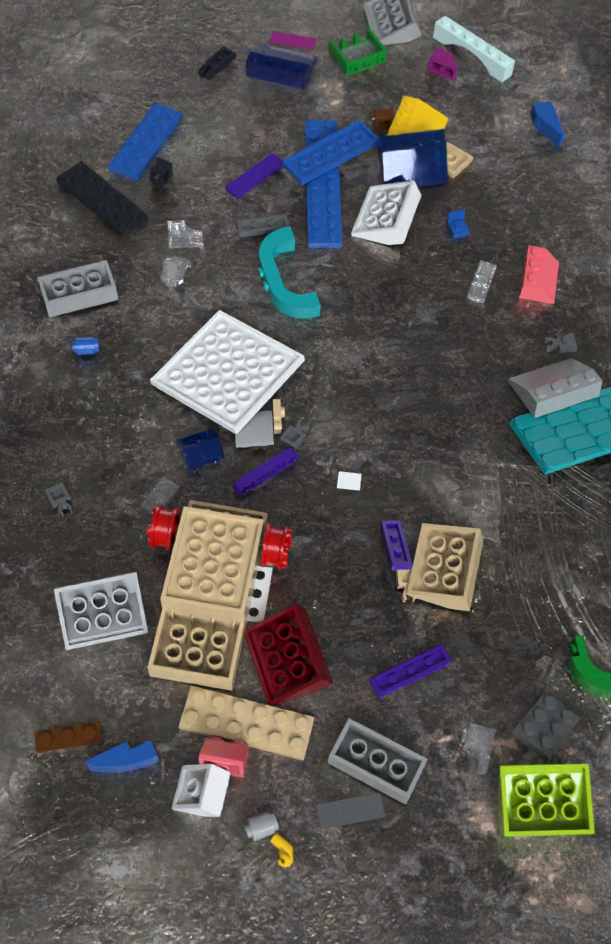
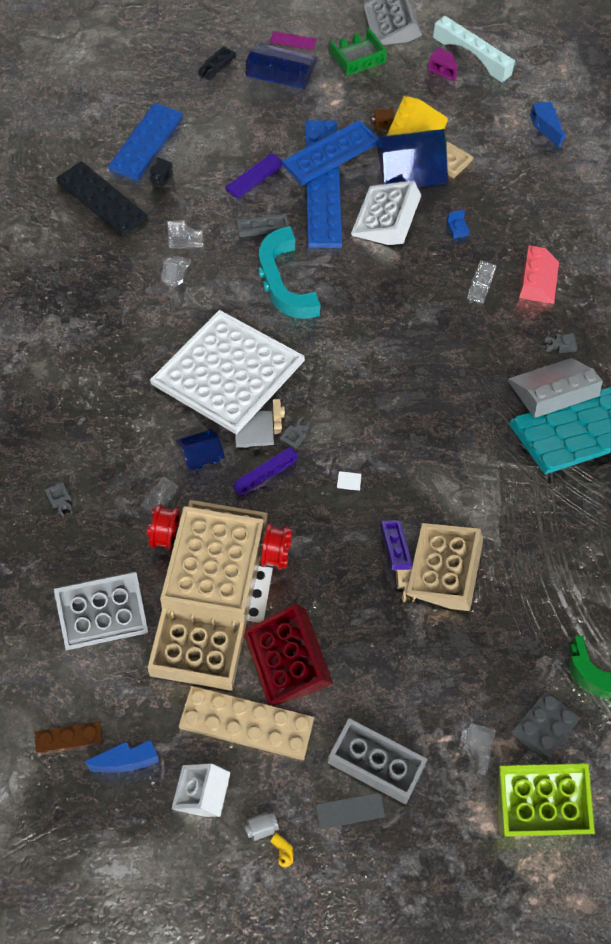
(78, 288): light grey brick -> none
(85, 345): blue brick -> none
(225, 755): coral slope -> none
(410, 671): dark purple tile -> none

